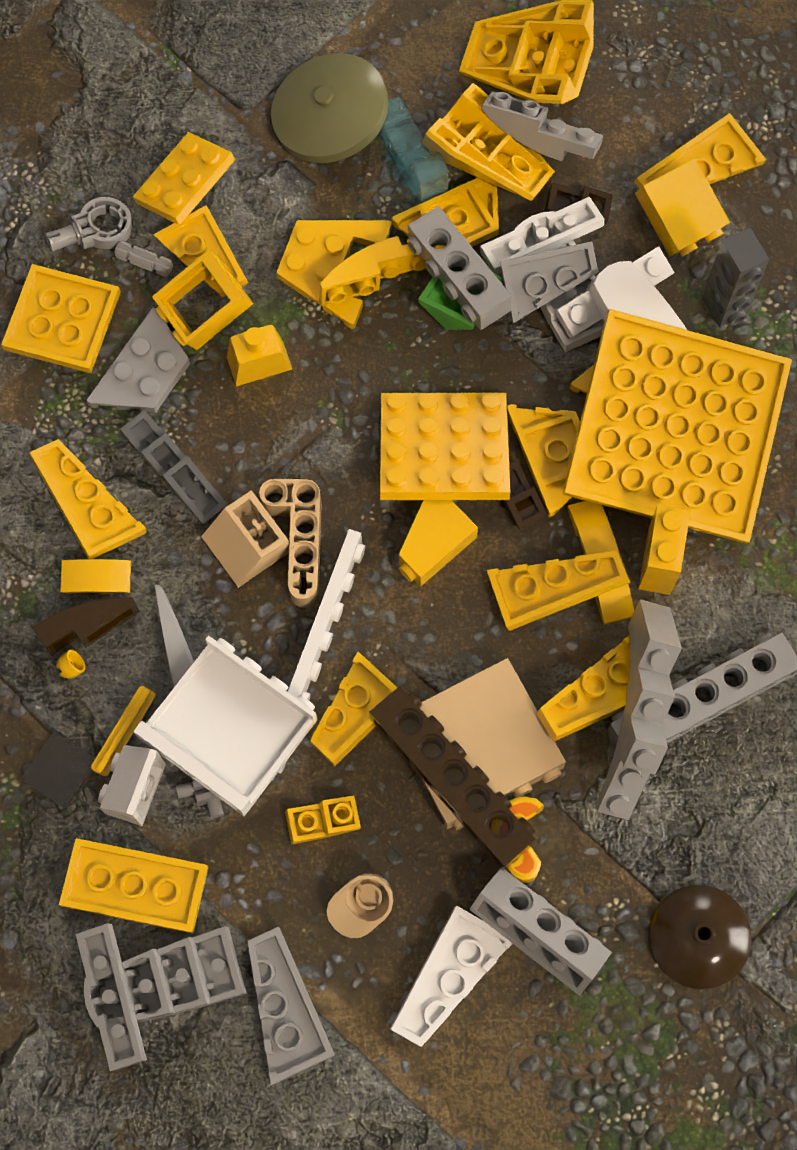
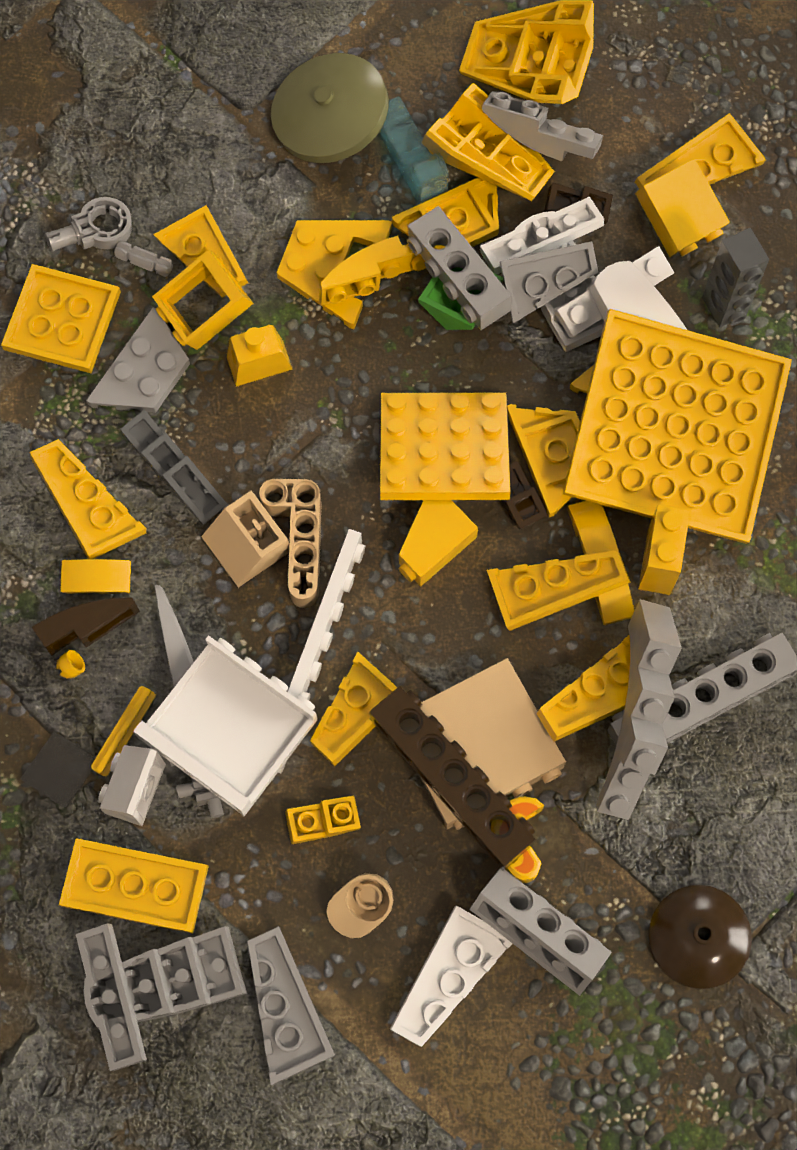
(184, 178): yellow plate -> none

